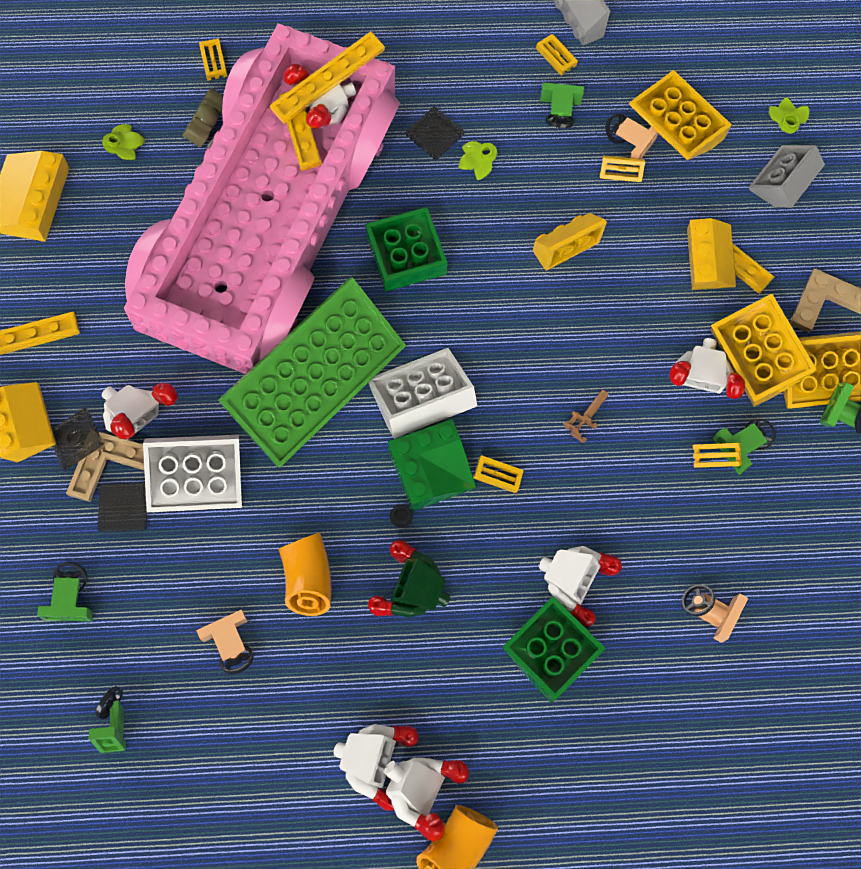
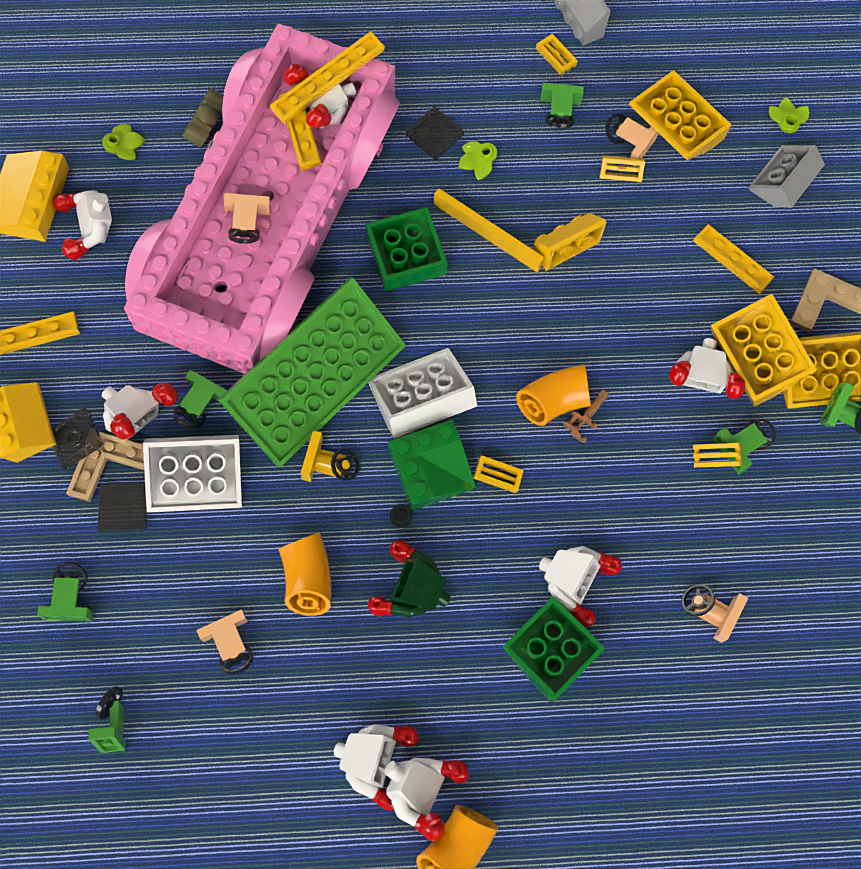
(93, 218): none -> white torso
(197, 400): none -> bright green piece
(215, 73): yellow tile -> none
(244, 217): none -> light nougat piece
(326, 461): none -> yellow piece
(488, 230): none -> yellow tile
(554, 395): none -> light orange brick
(711, 254): yellow slope -> none

